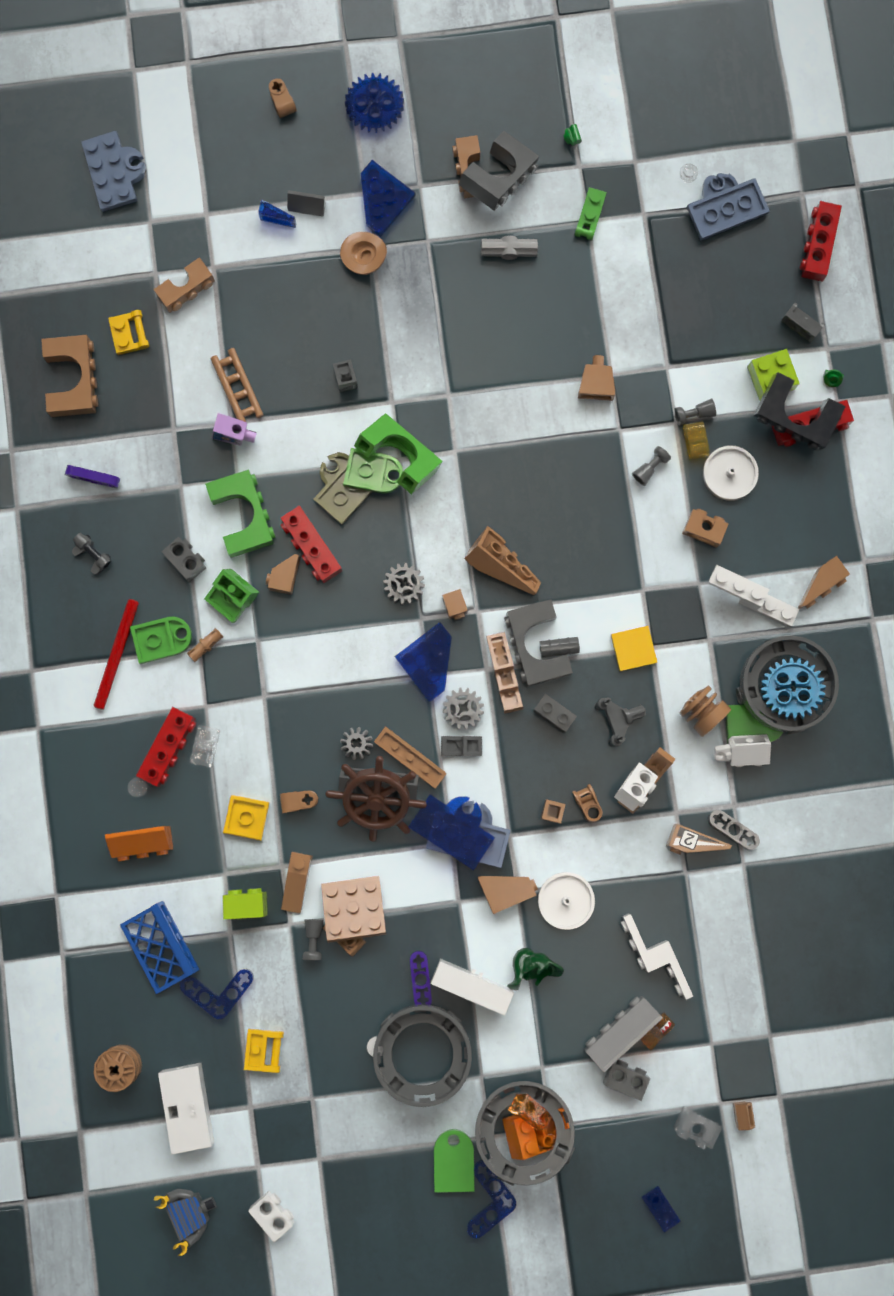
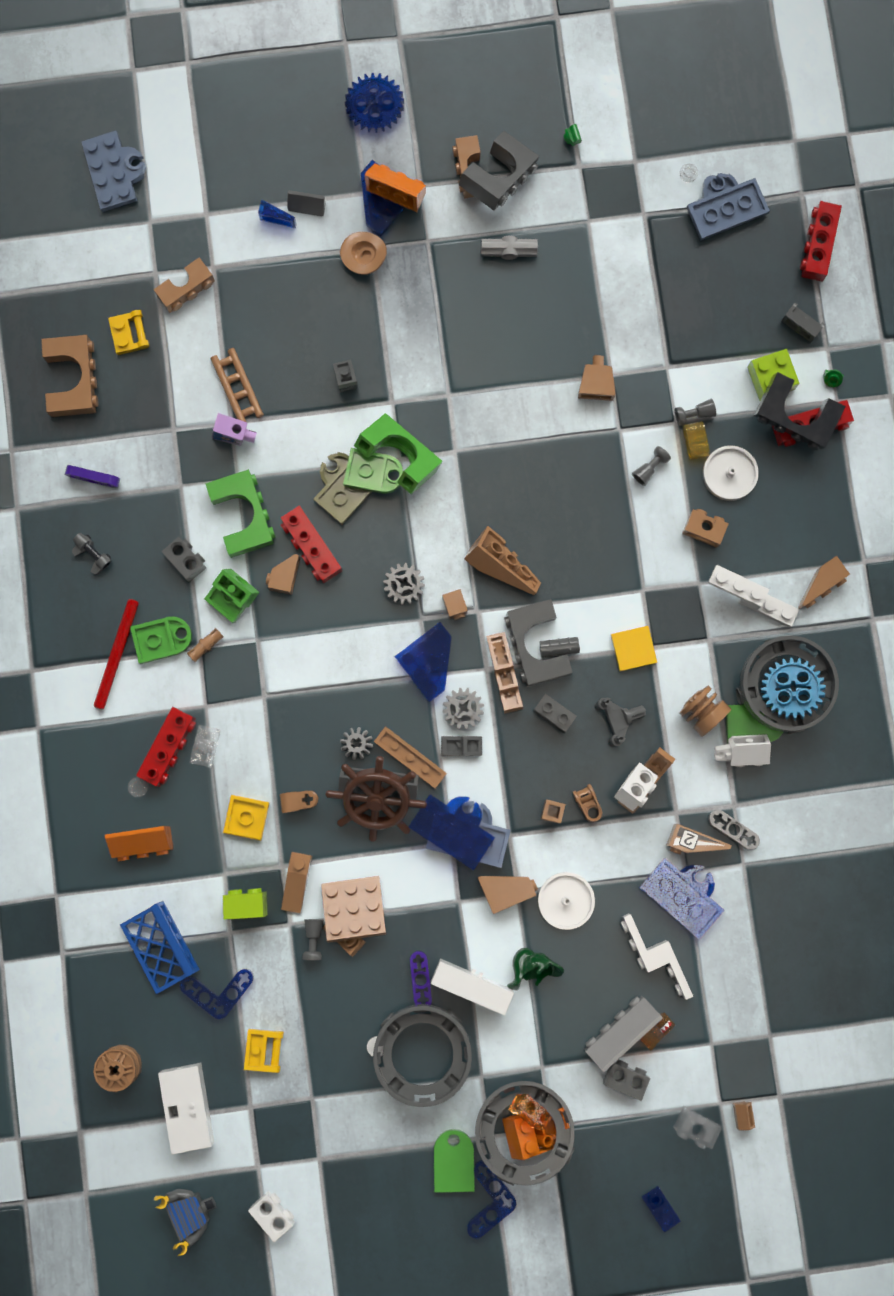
(282, 100): medium nougat piece -> none
(395, 186): none -> orange slope
(590, 213): bright green plate -> none
(684, 896): none -> clear blue plate

